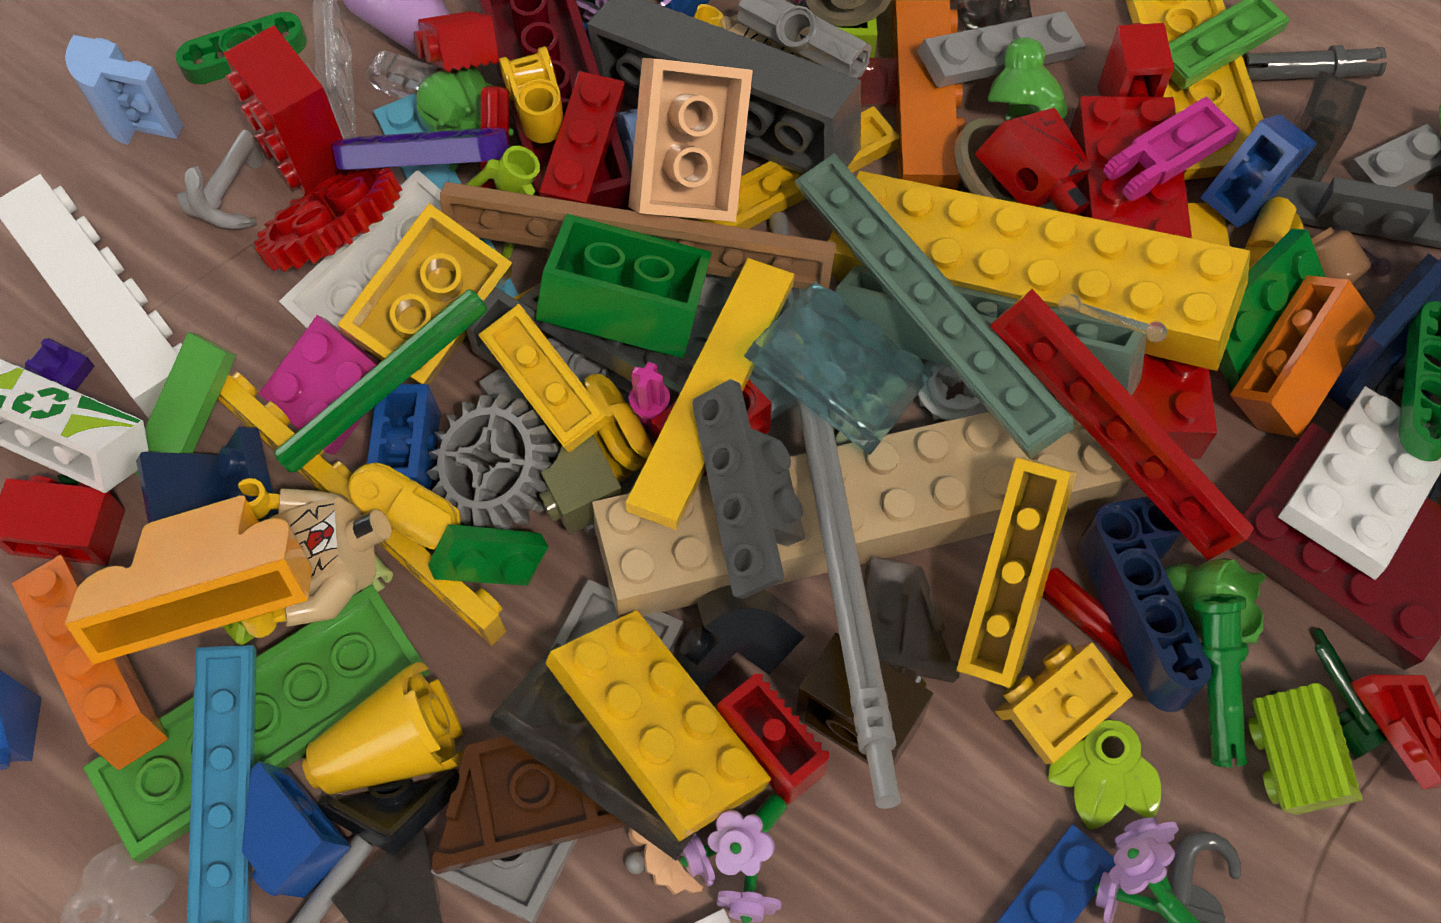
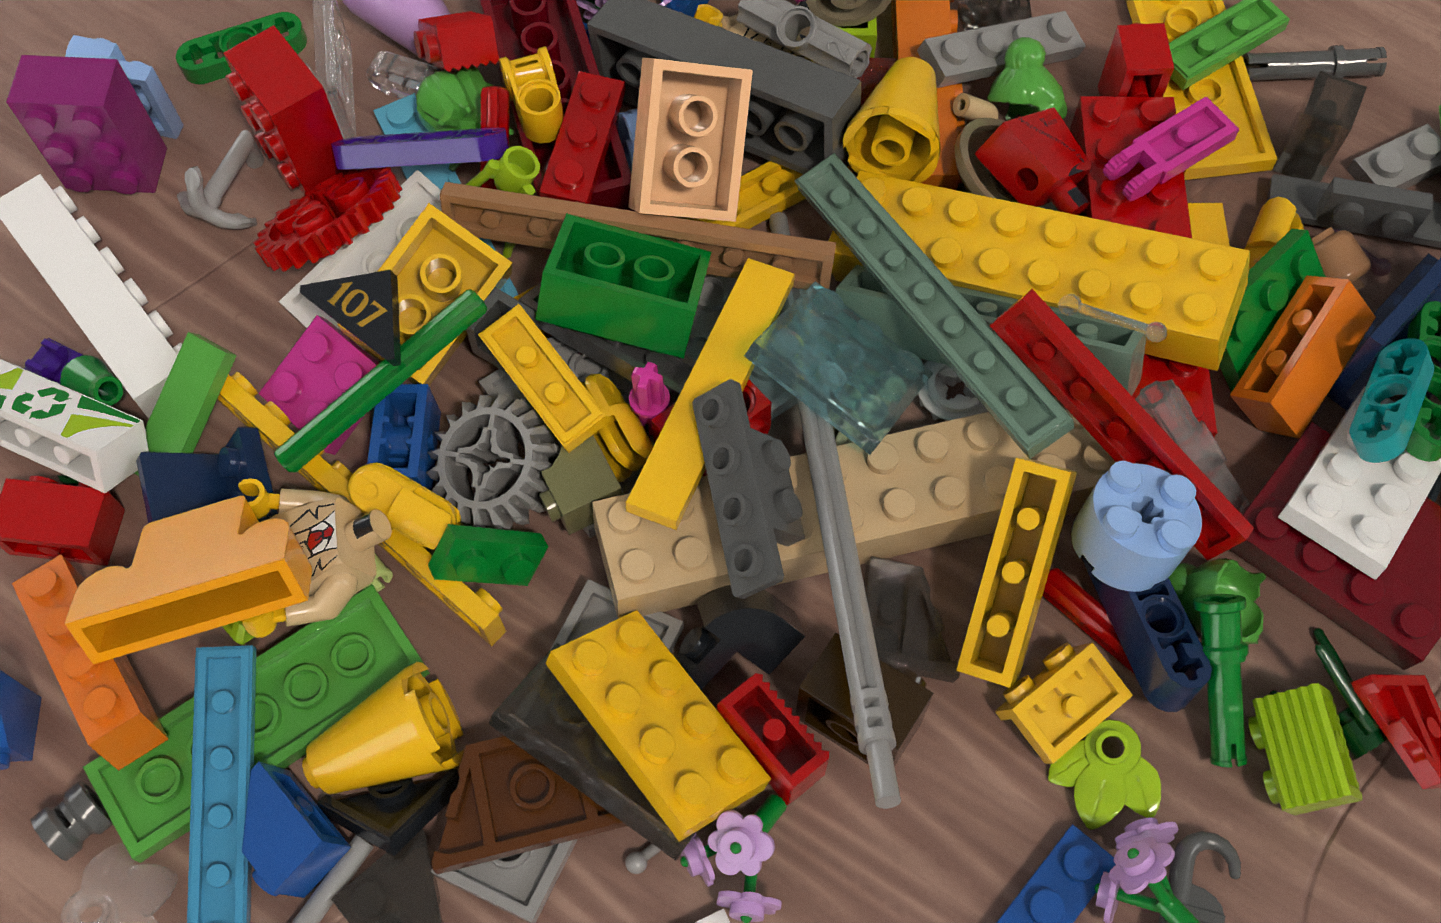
(71, 821): none -> dark grey wheel
(88, 123): none -> magenta brick
(92, 378): none -> green cone
(364, 307): none -> black tile
(664, 868): light nougat piece -> none
(898, 124): none -> yellow cone
(973, 108): none -> tan arm
(1137, 525): none -> light blue brick
(1175, 416): none -> clear piece
(1258, 169): blue brick -> none
(1399, 417): none -> teal beam

